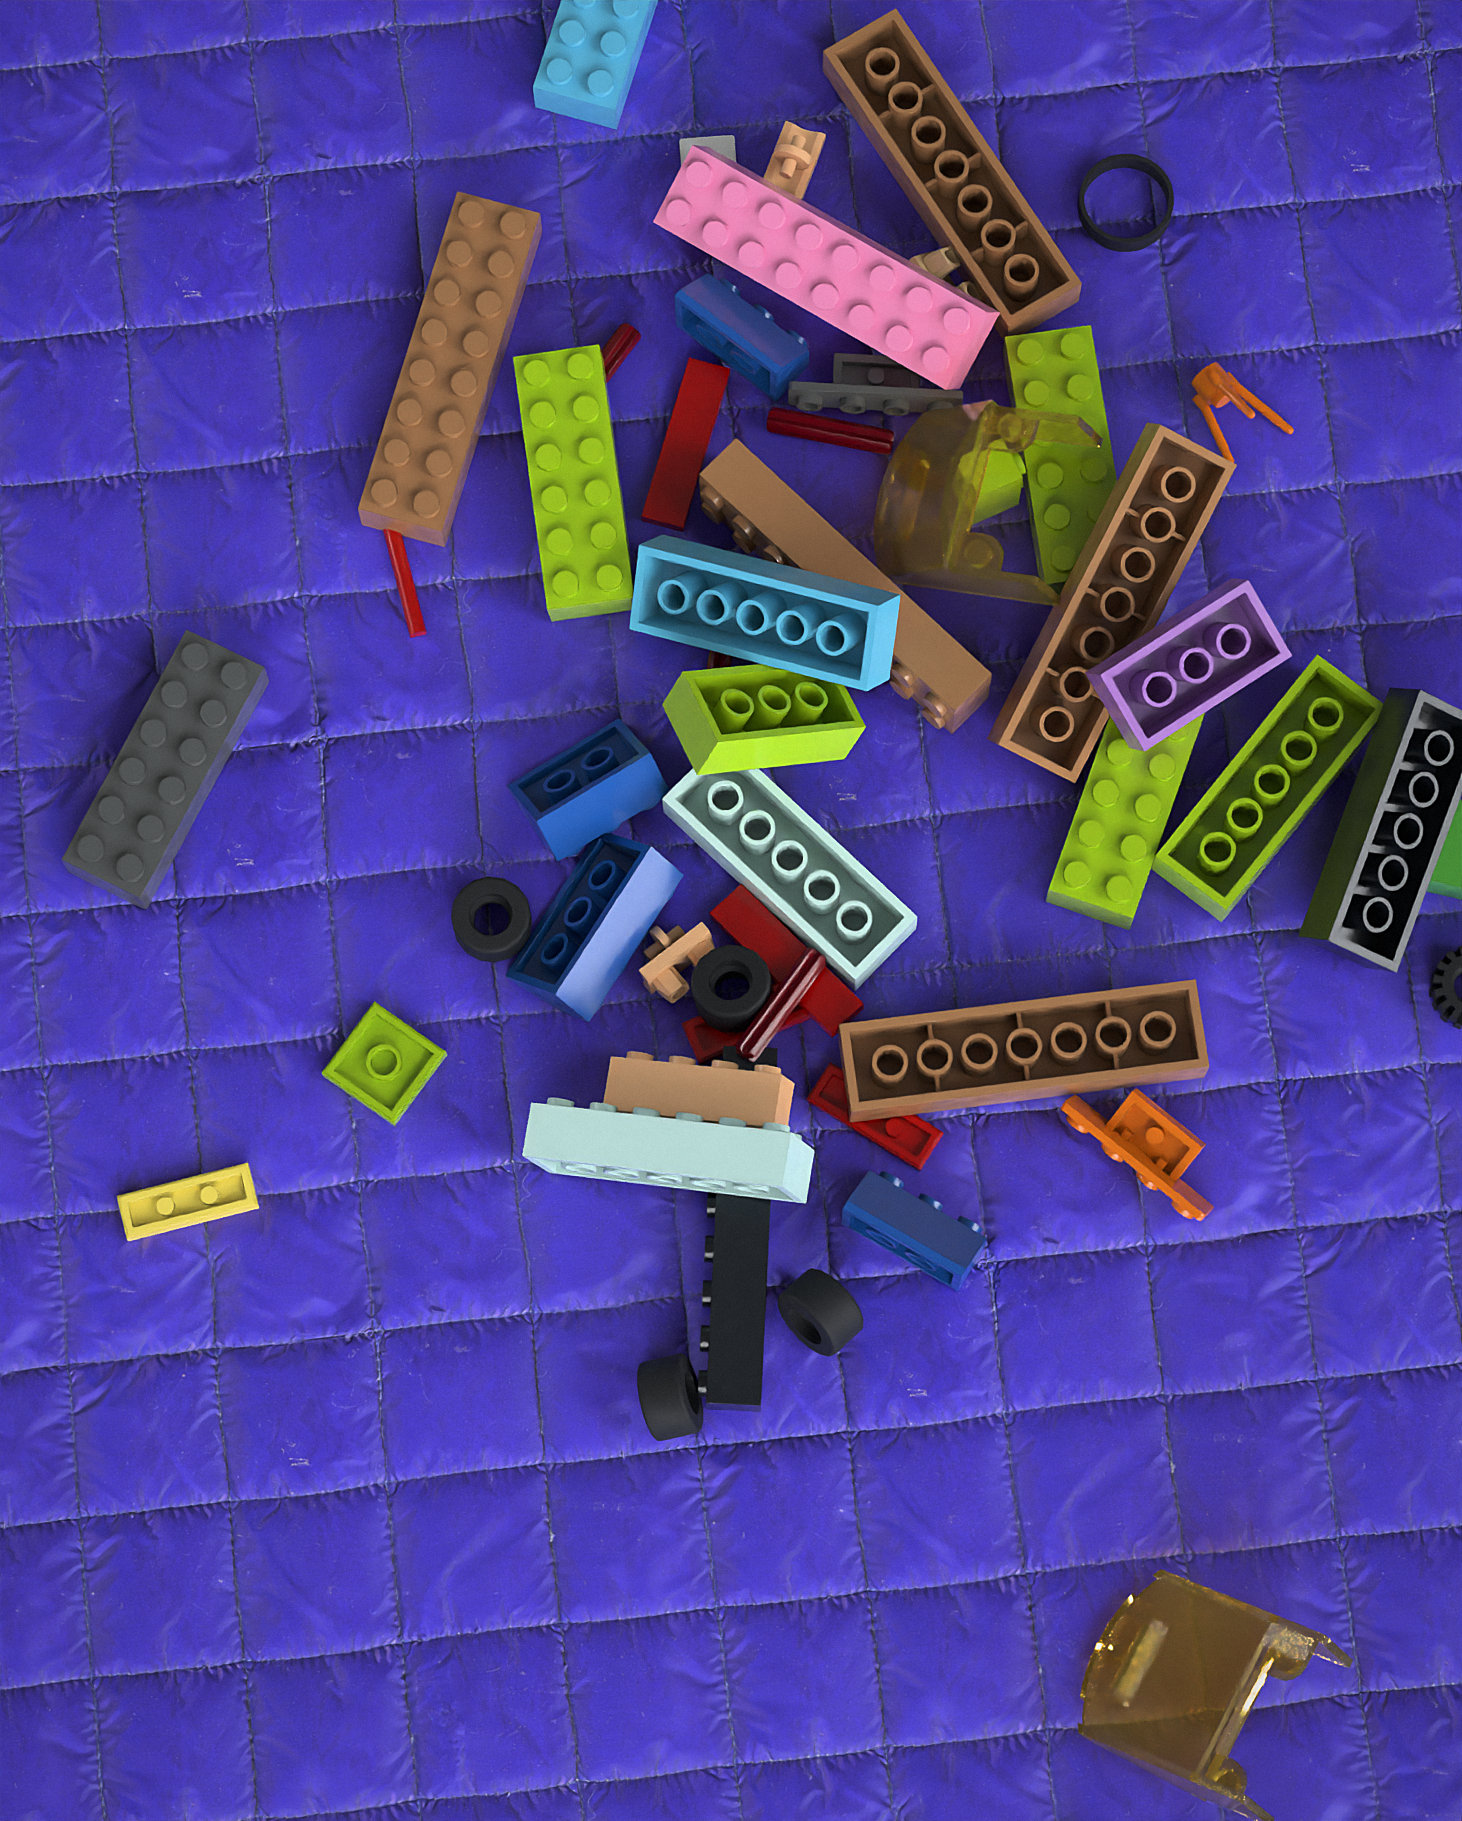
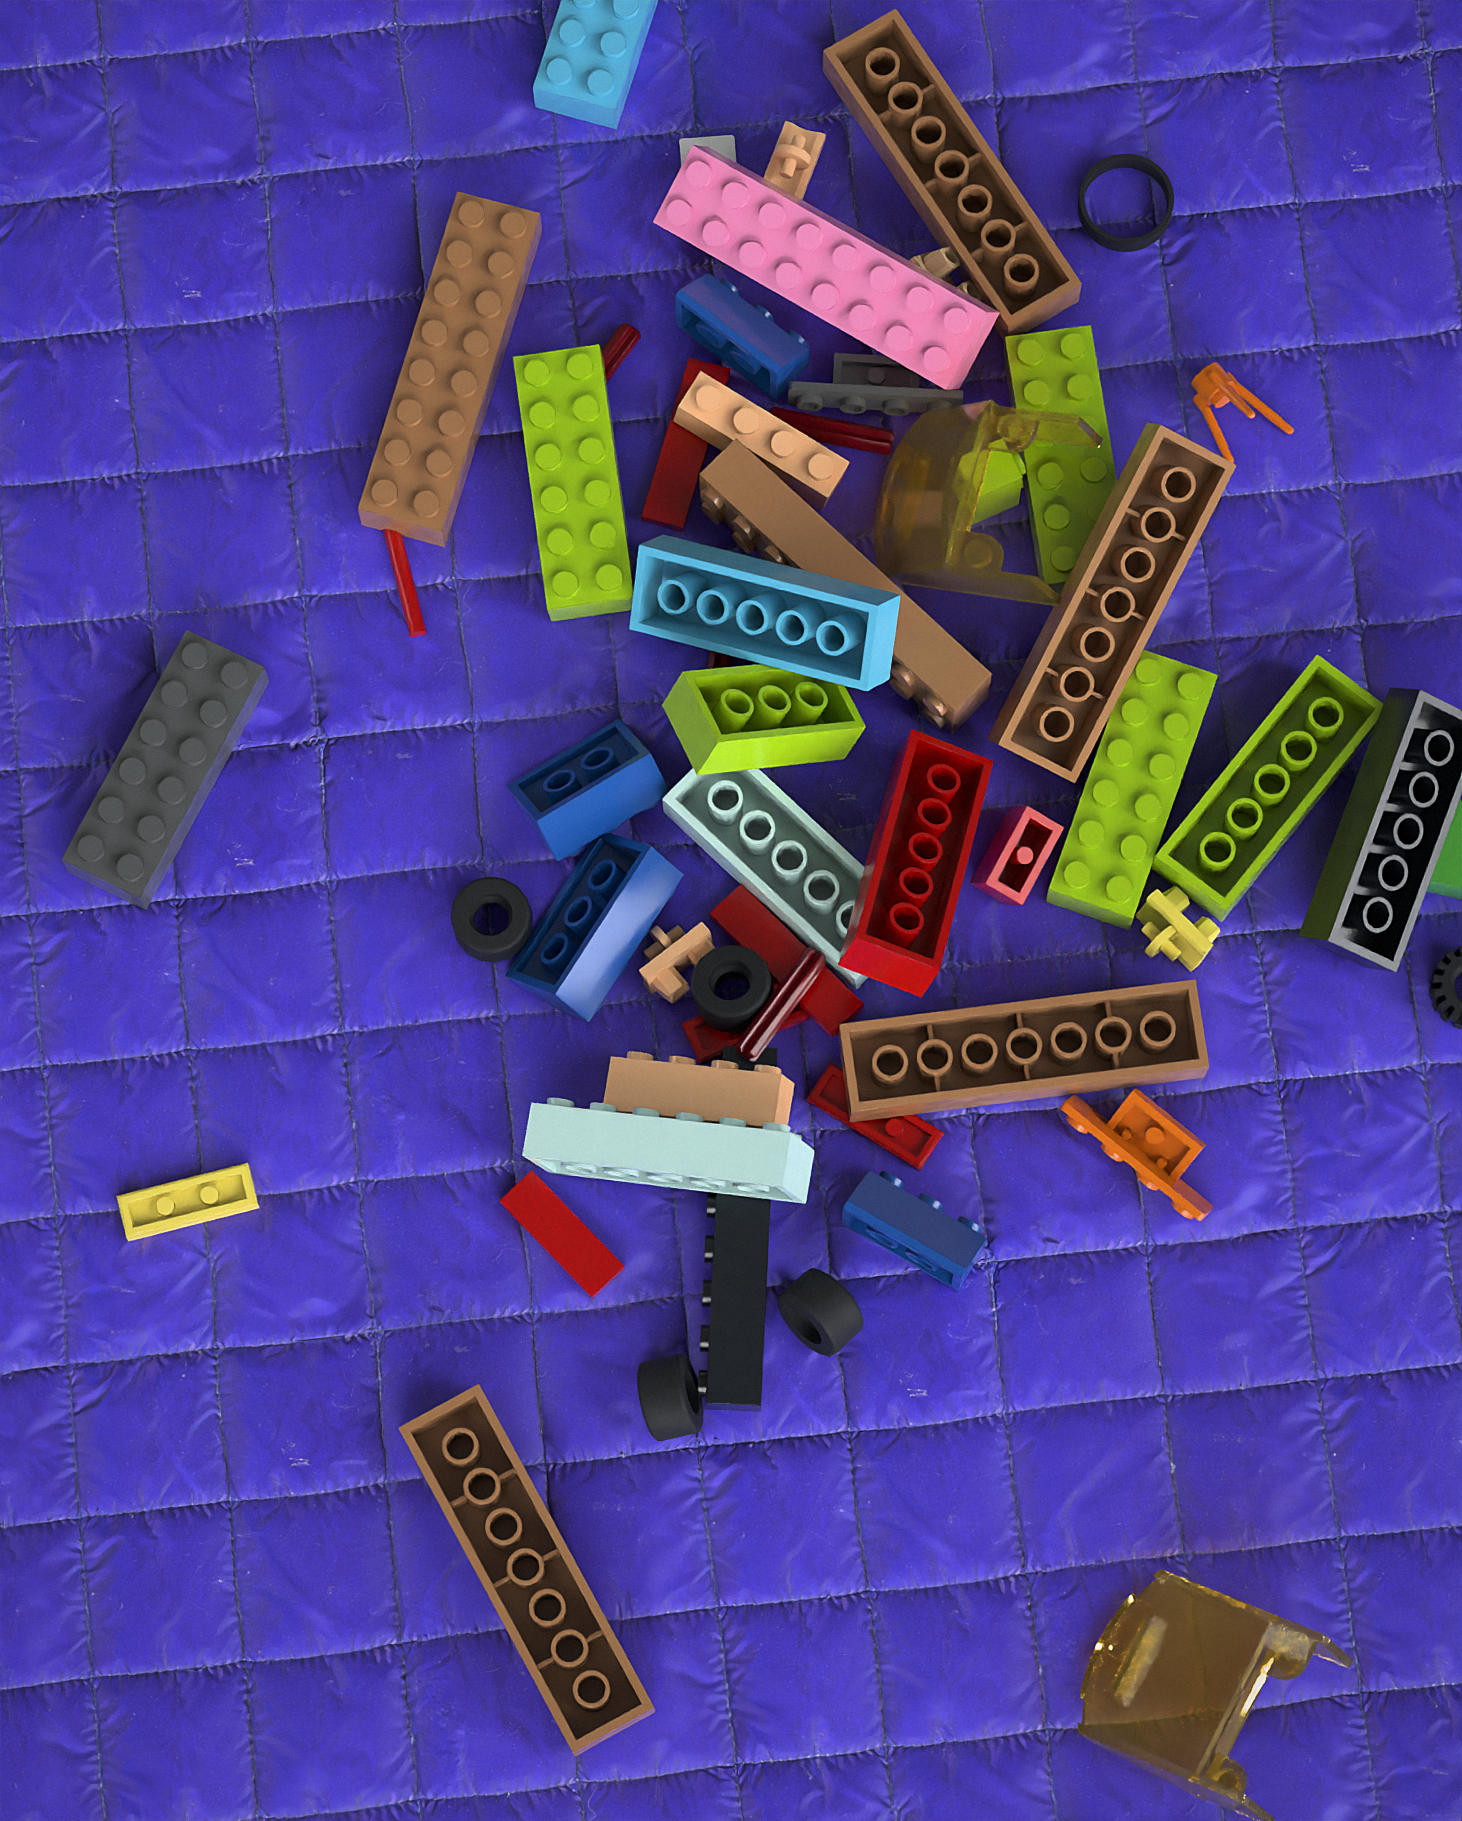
(384, 1063): lime tile -> none
(527, 1570): none -> medium nougat brick
(562, 1234): none -> red tile
(799, 461): none -> light nougat brick
(916, 863): none -> red brick
(1016, 855): none -> brick
(1173, 931): none -> light yellow hips
(1188, 664): medium lavender brick -> none

